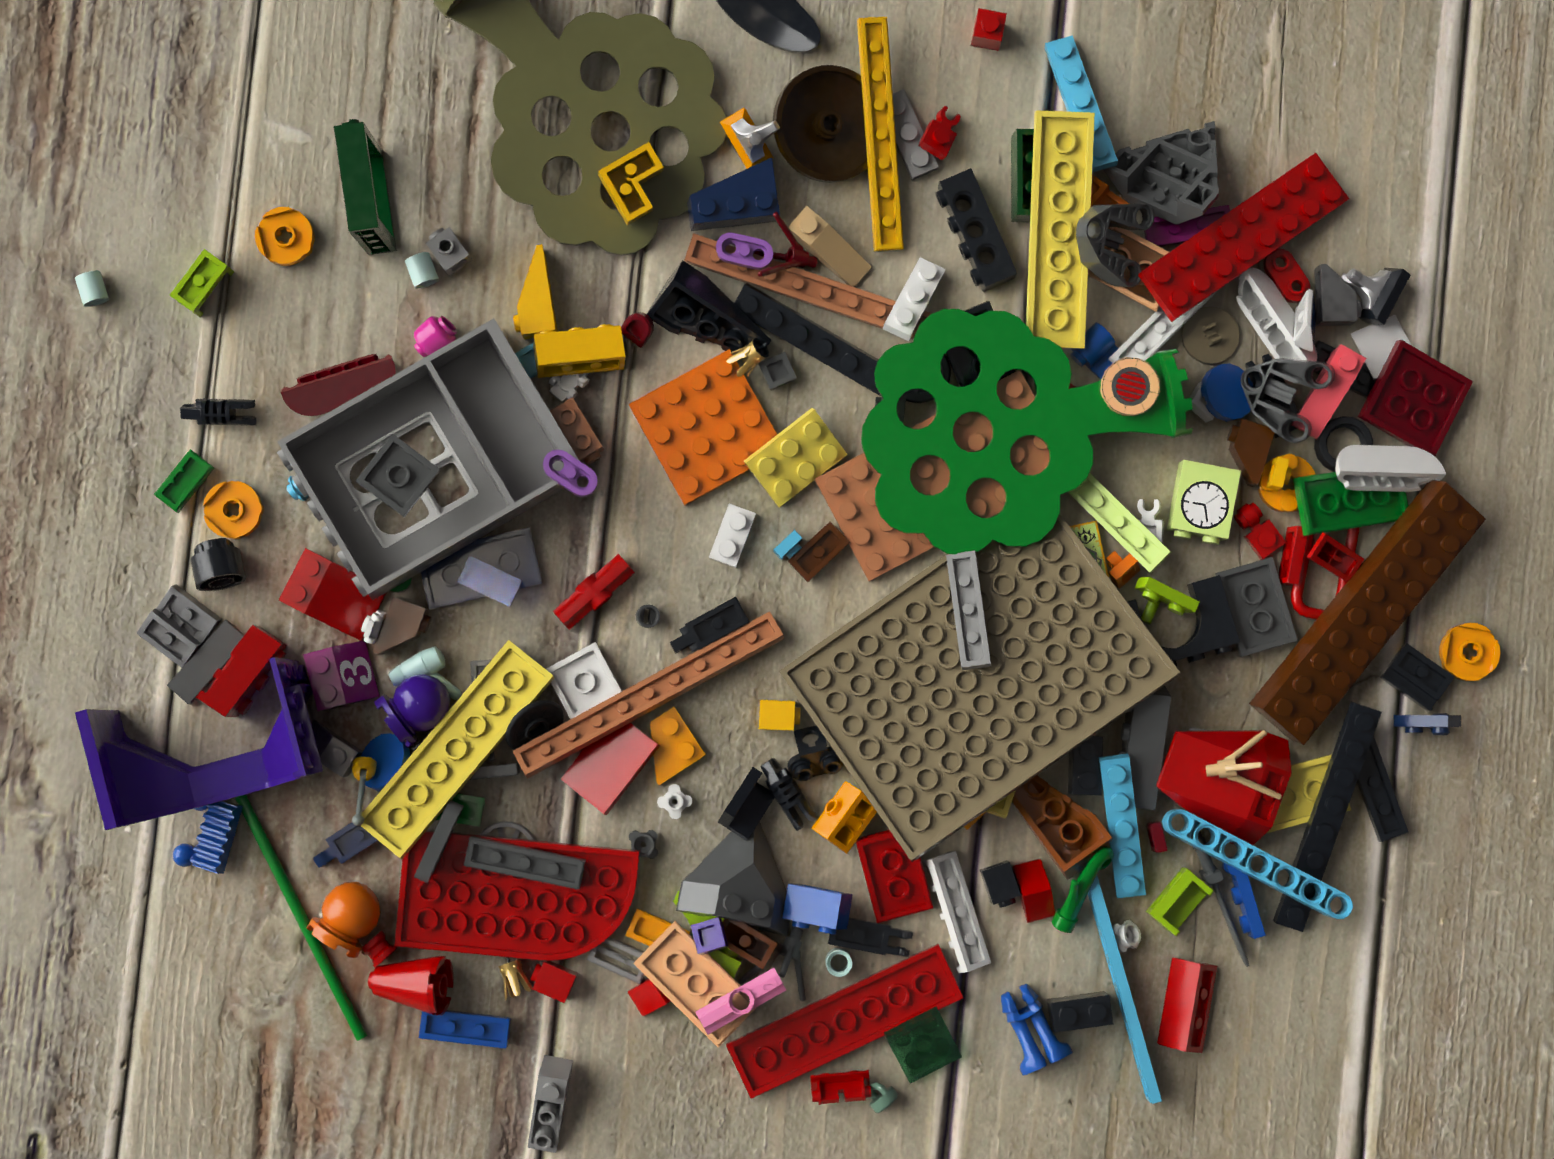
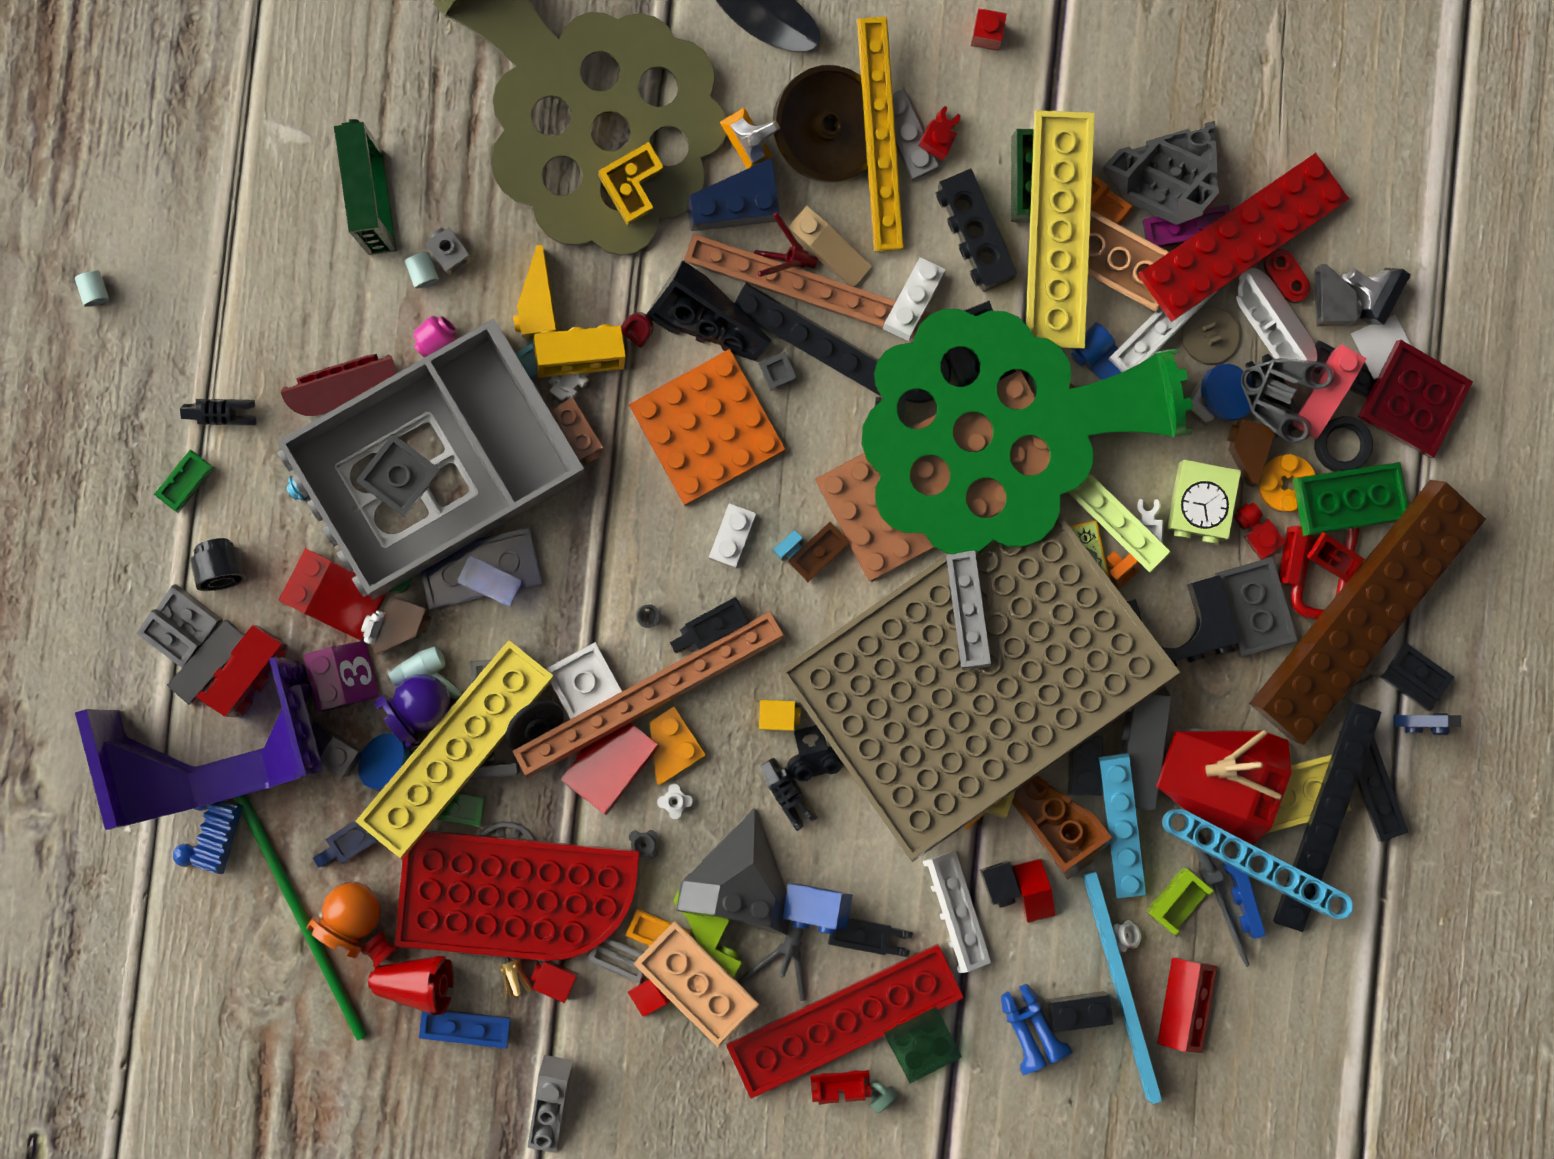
(200, 281): lime panel -> none
(216, 509): light orange plate -> none
(270, 228): light orange plate -> none
(363, 770): hinge -> none
(439, 841): dark grey beam -> none
(524, 862): dark grey tile -> none
(571, 472): medium lavender plate -> none
(593, 592): red piece -> none
(709, 936): plate -> none
(745, 248): medium lavender plate -> none
(747, 806): black panel -> none
(751, 355): pearl gold piece -> none
(751, 944): reddish brown slope -> none
(758, 990): bright pink piece -> none
(795, 457): light yellow plate -> none
(838, 973): light aqua beam -> none
(845, 817): light orange brick -> none
(893, 880): red tile -> none
(1066, 917): green plant -> none
(1079, 96): medium azure plate -> none
(1093, 235): dark grey connector -> none
(1130, 386): tile -> none
(1156, 837): dark red tile -> none
(1158, 592): lime plate -> none
(1279, 473): yellow plate -> none
(1305, 322): white slope -> none
(1386, 468): white brick -> none
(1482, 641): light orange plate -> none

